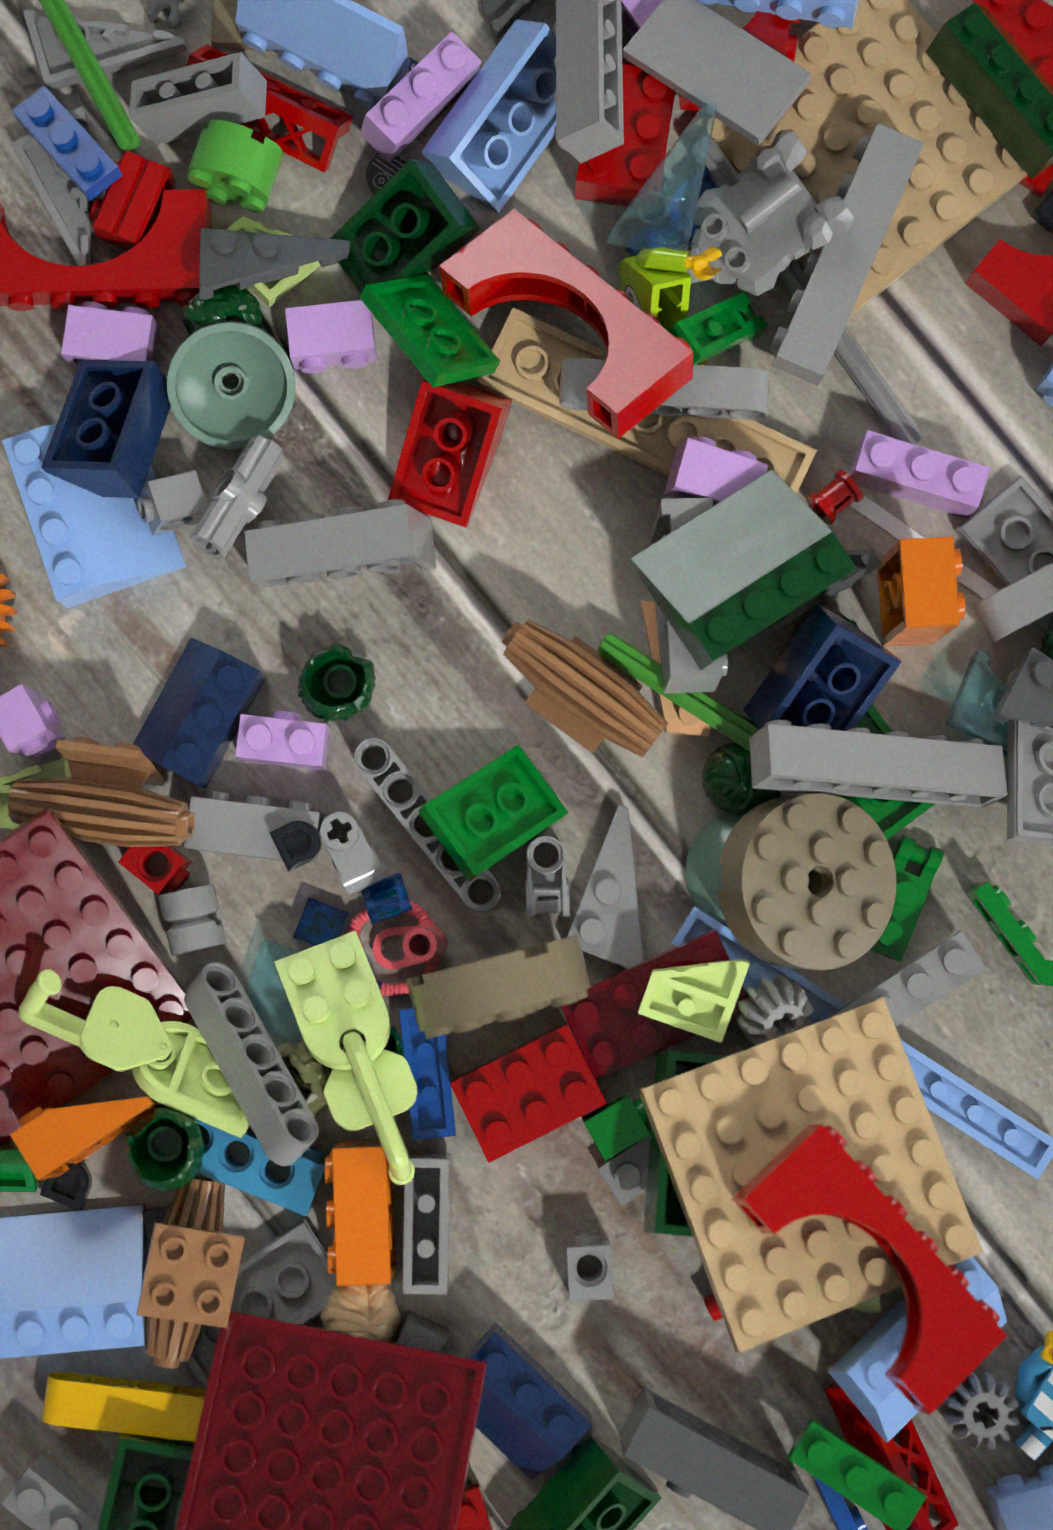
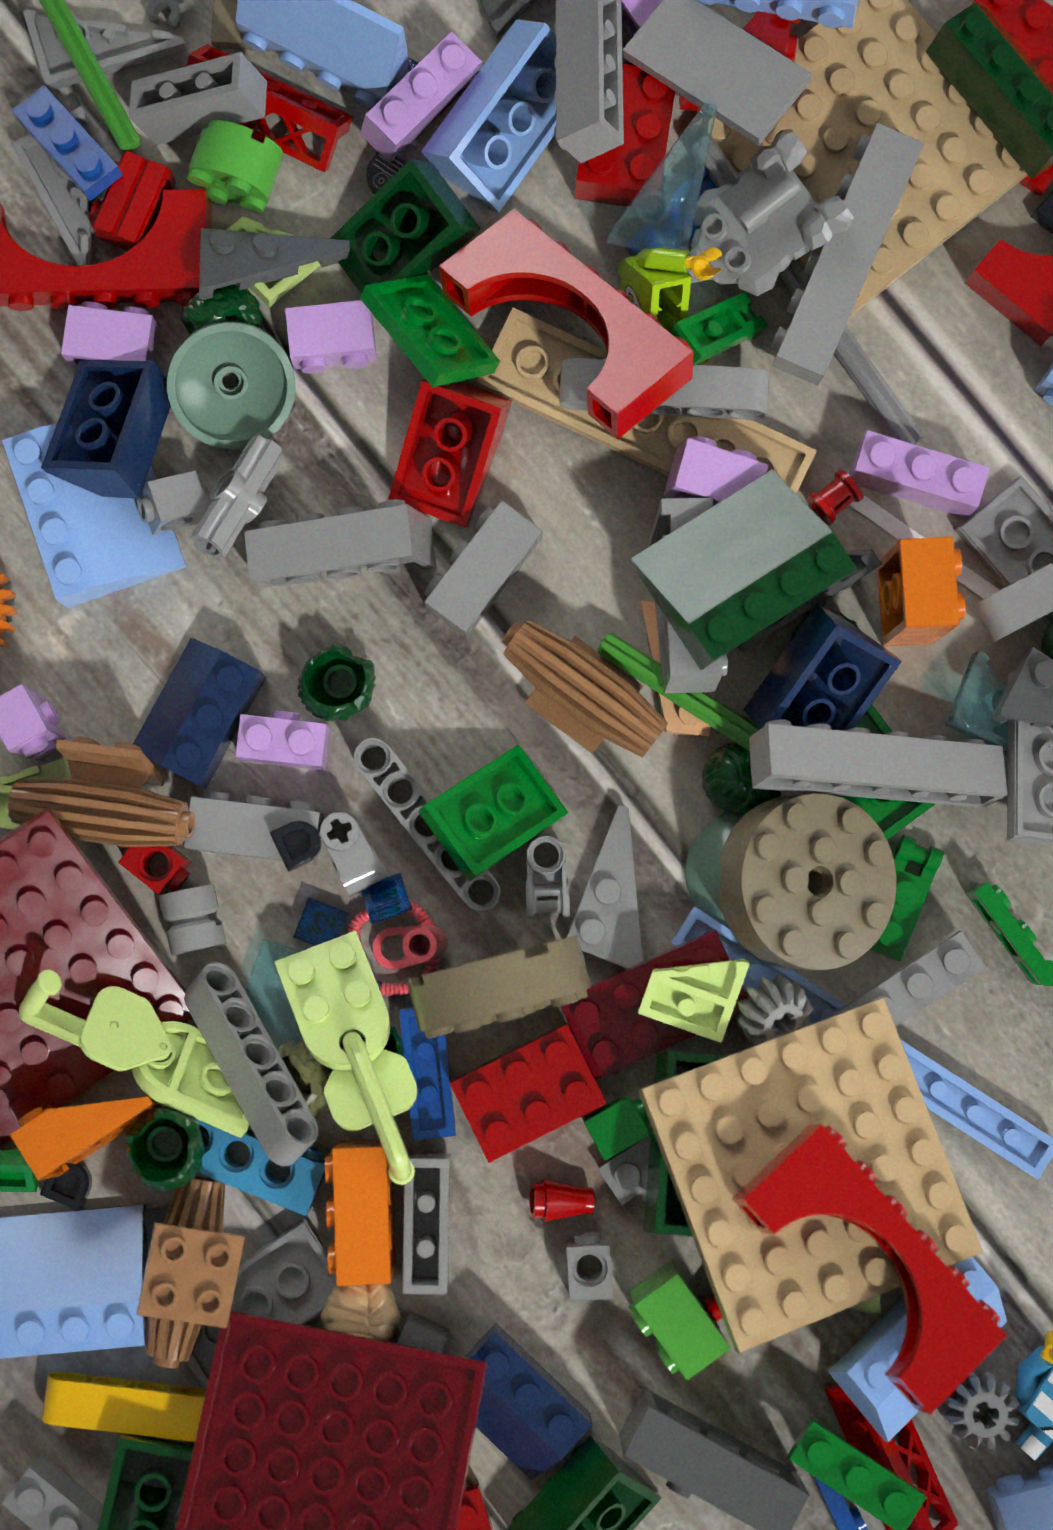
(482, 568): none -> light grey brick
(559, 1200): none -> red cone
(679, 1321): none -> bright green brick

